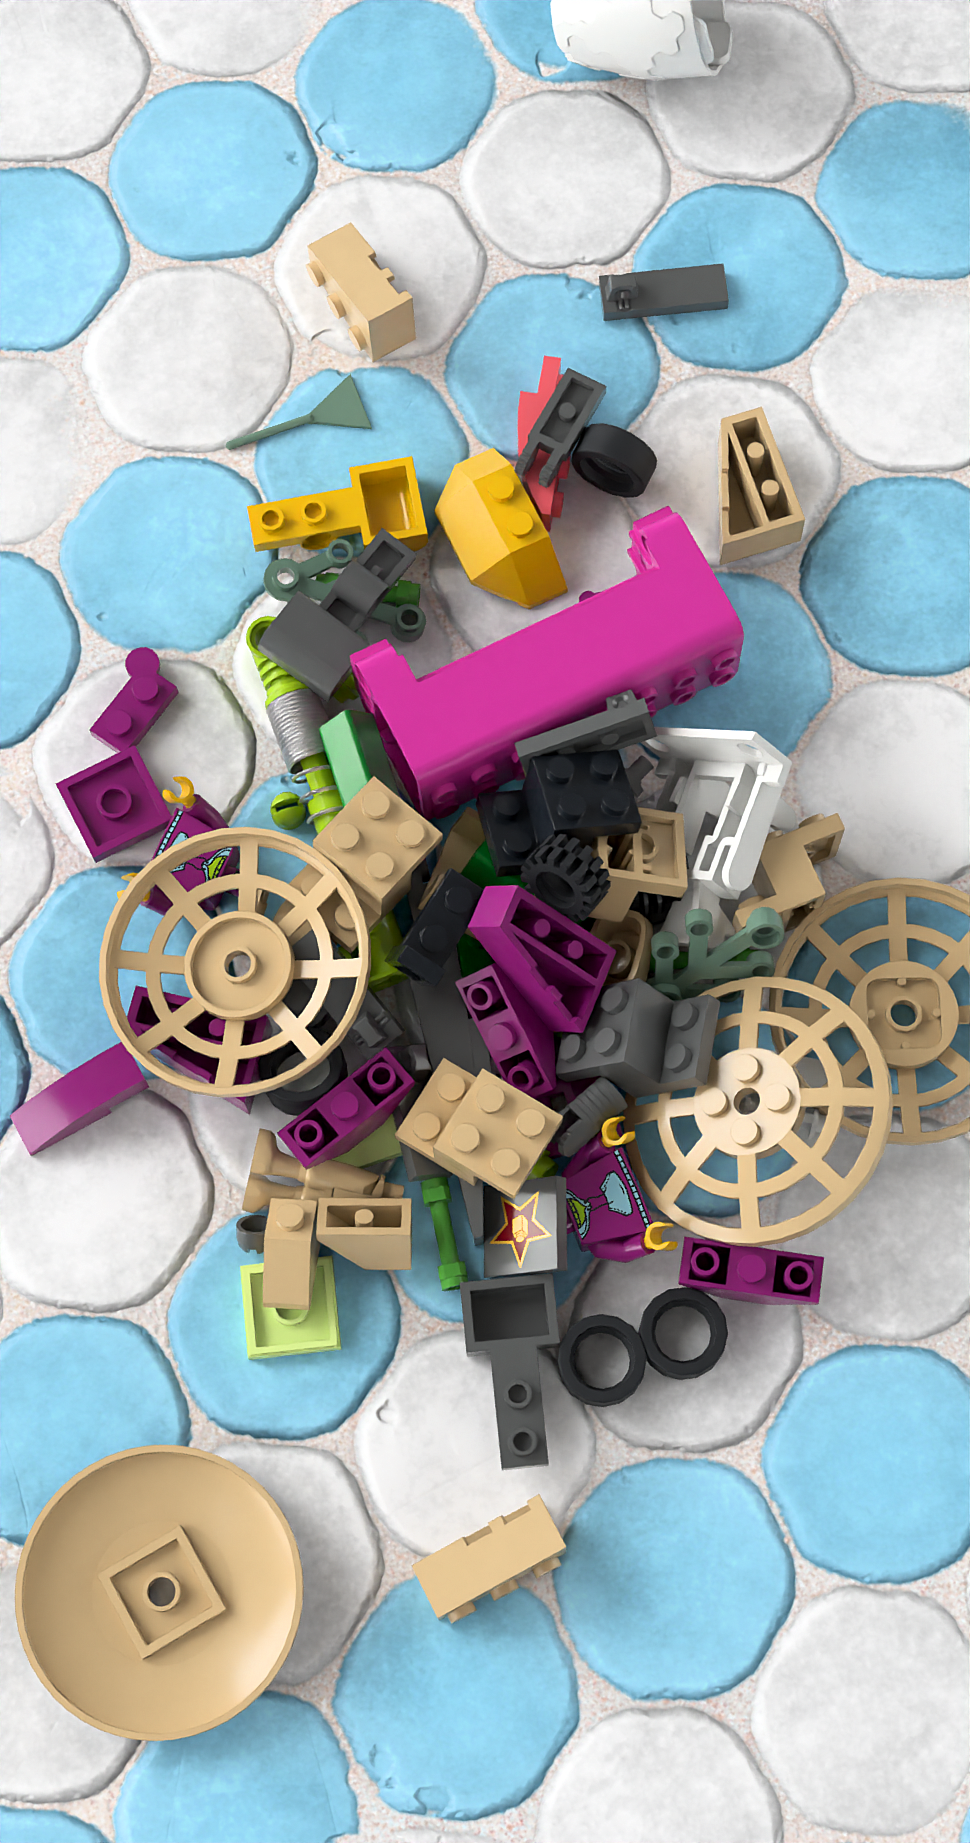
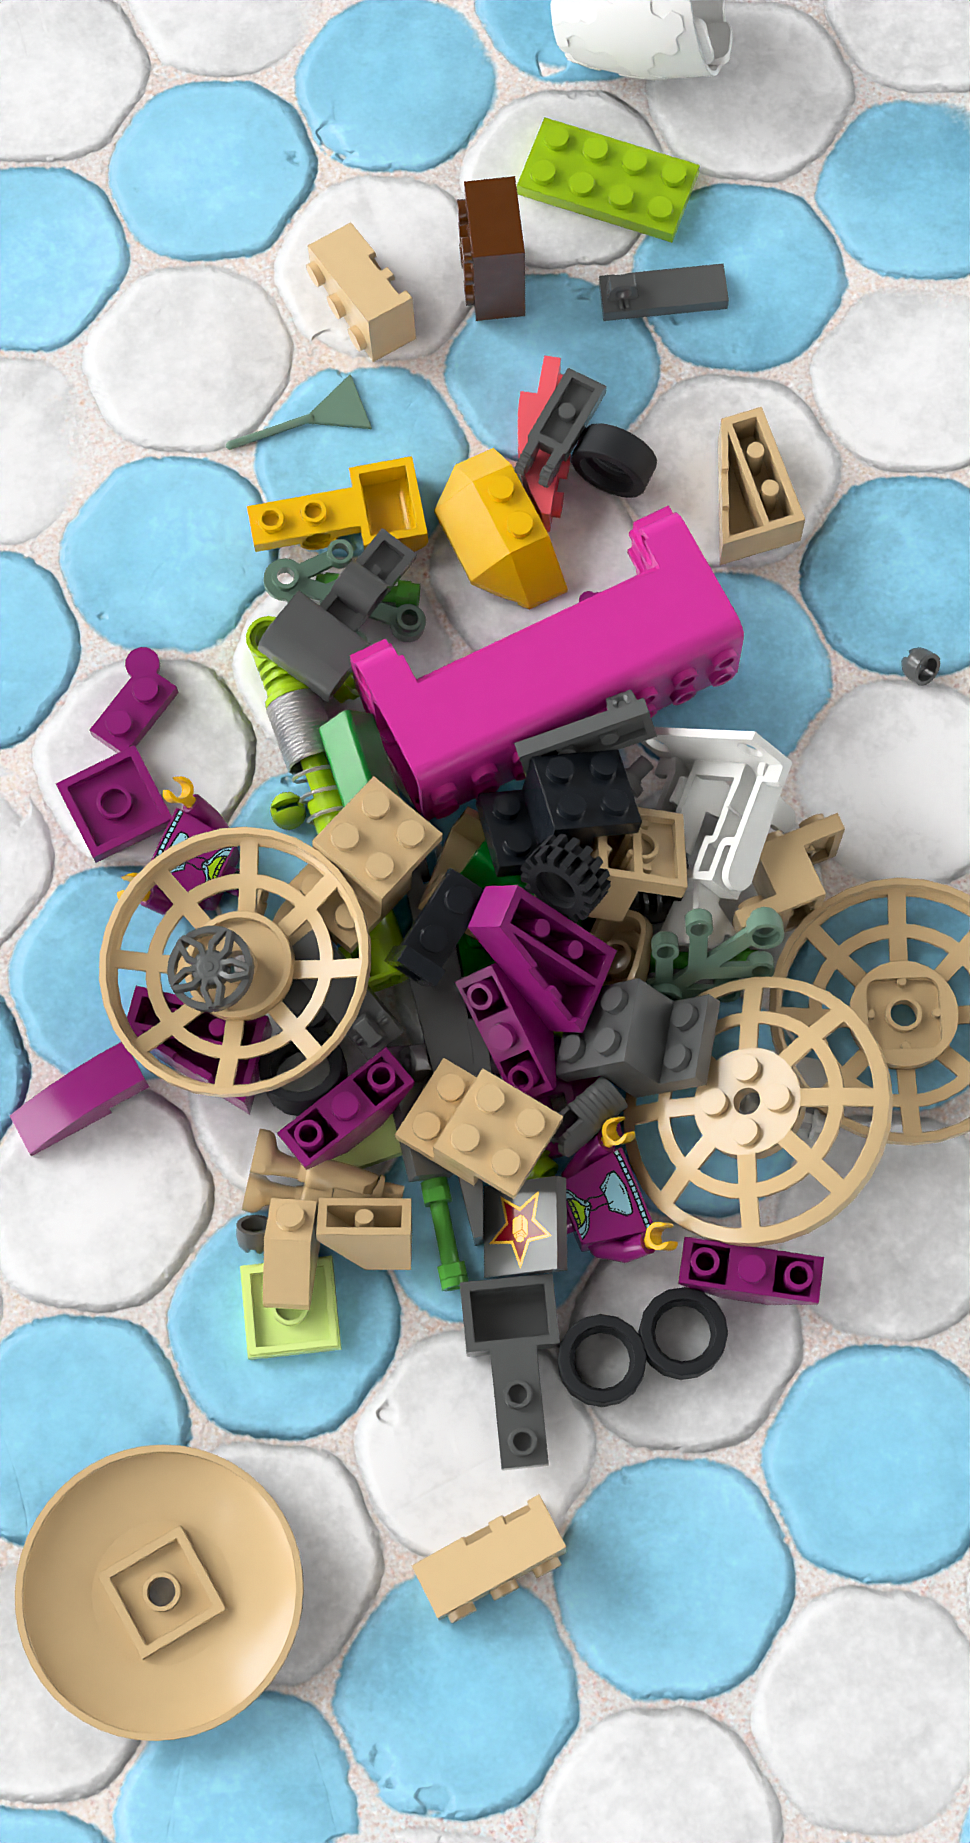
(210, 968): none -> dark grey wheel
(492, 248): none -> reddish brown brick
(608, 179): none -> lime plate
(920, 657): none -> dark grey hinge

